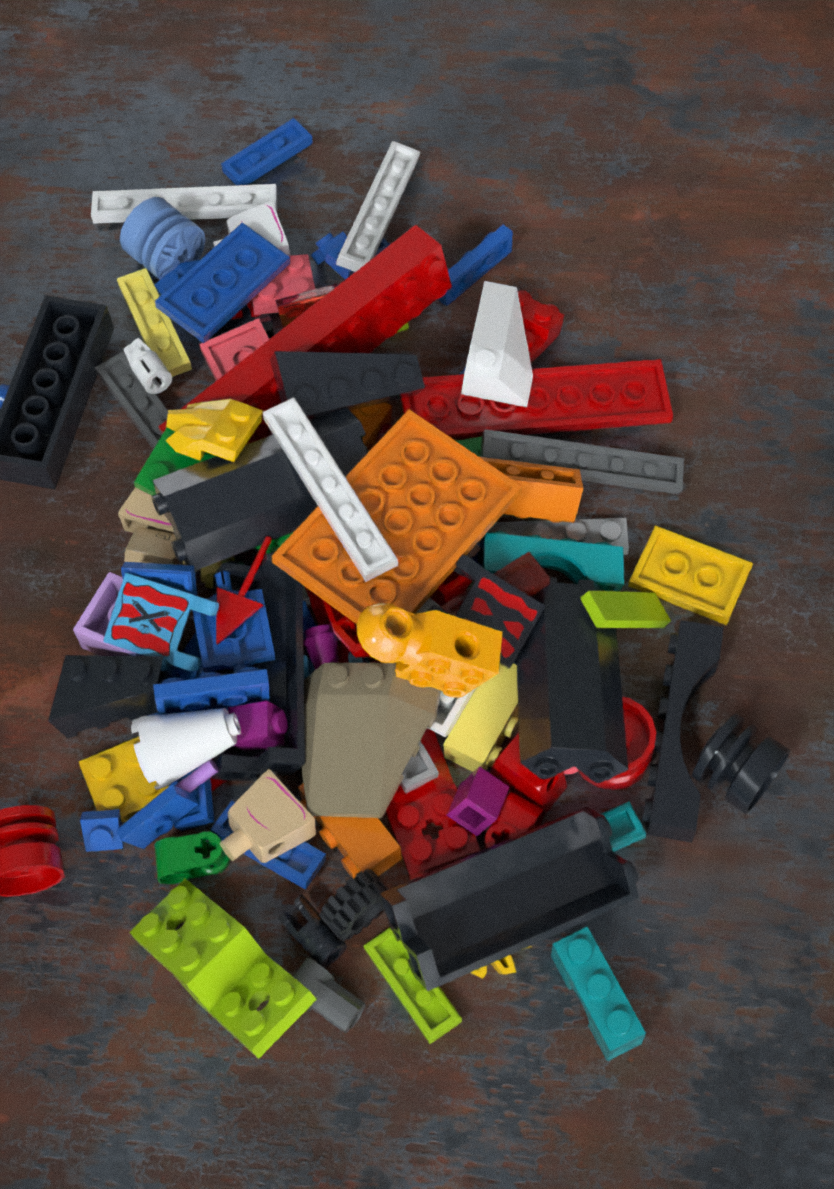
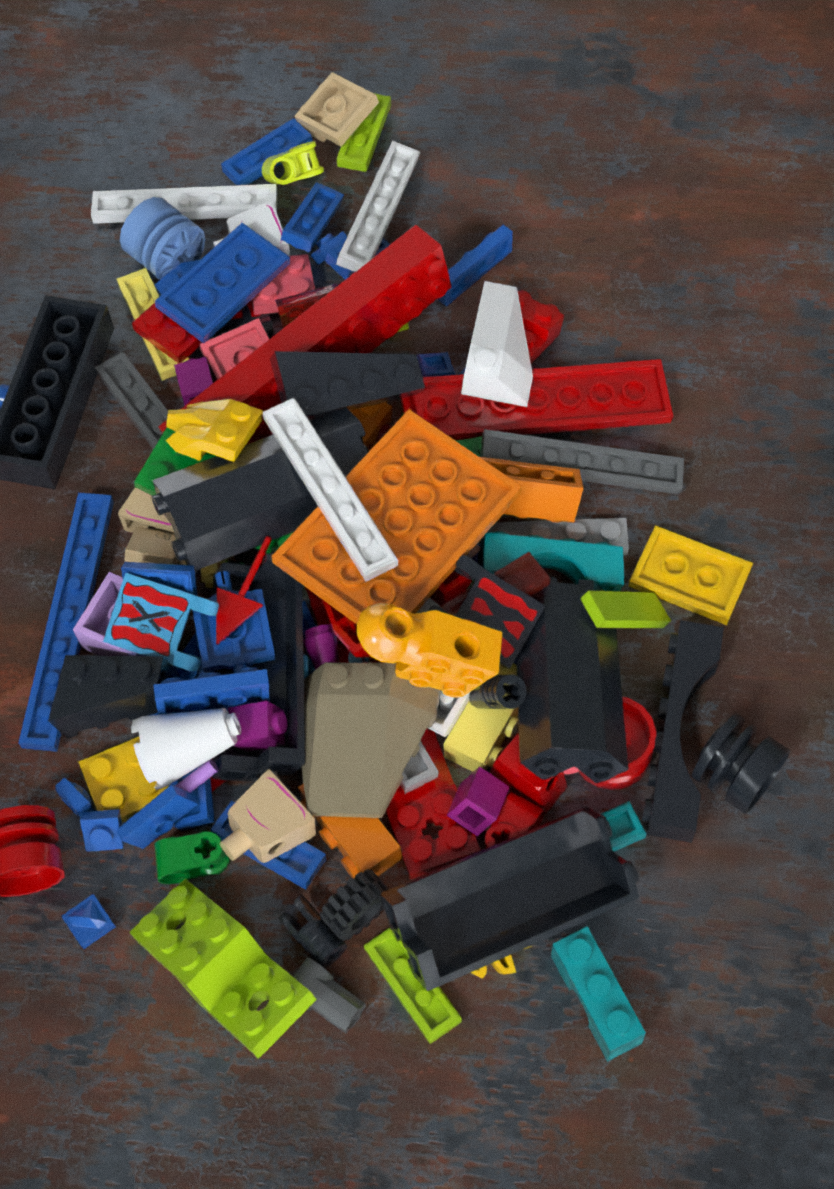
(70, 599): none -> blue plate
(74, 797): none -> blue tile
(88, 921): none -> blue tile
(147, 366): white hinge -> none
(165, 334): none -> red plate
(193, 378): none -> magenta brick
(298, 163): none -> neon yellow piece
(312, 217): none -> blue plate
(336, 109): none -> tan plate
(360, 146): none -> lime plate
(435, 364): none -> blue tile
(500, 693): none -> black hinge

